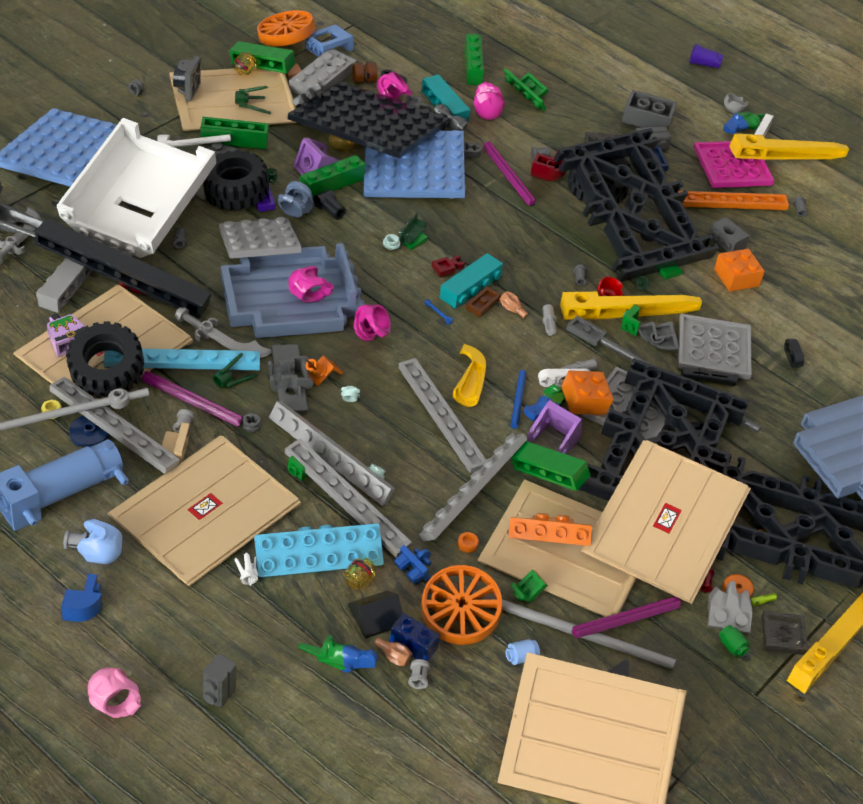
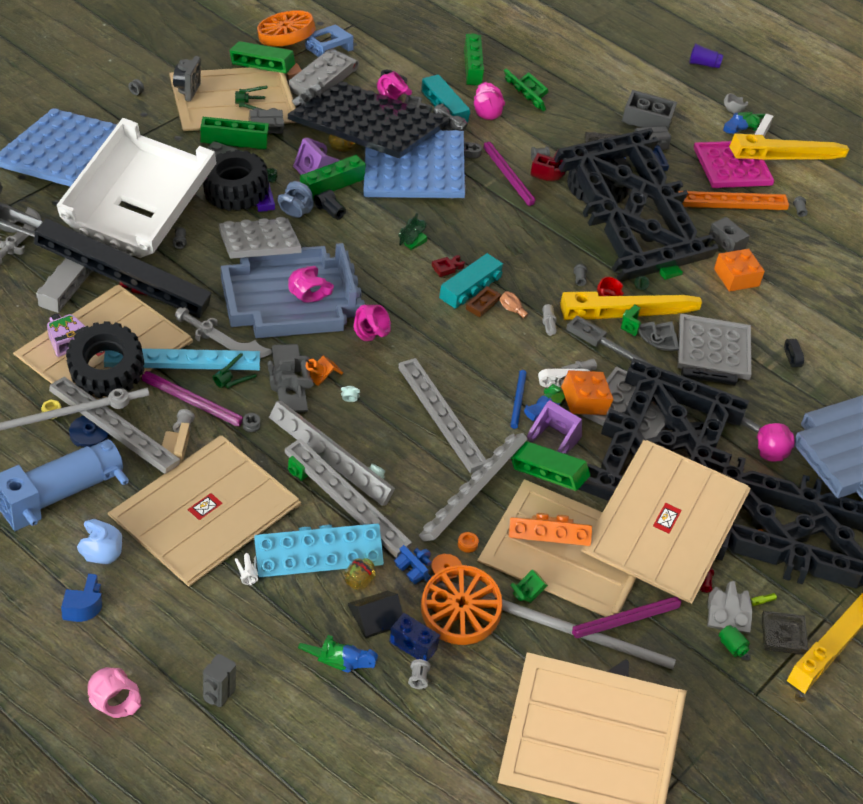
(72, 539): light grey bush -> none
(195, 141): white piece -> none
(245, 63): clear yellow head -> none
(272, 116): none -> dark grey brick
(364, 72): reddish brown wheel -> none
(391, 242): light aqua plate -> none
(395, 651): nougat piece -> none
(443, 561): none -> orange piece
(449, 320): blue hinge -> none
(470, 386): yellow animal -> none
(517, 651): light blue brick -> none
(741, 582): orange piece -> none
(775, 442): none -> dark pink helmet

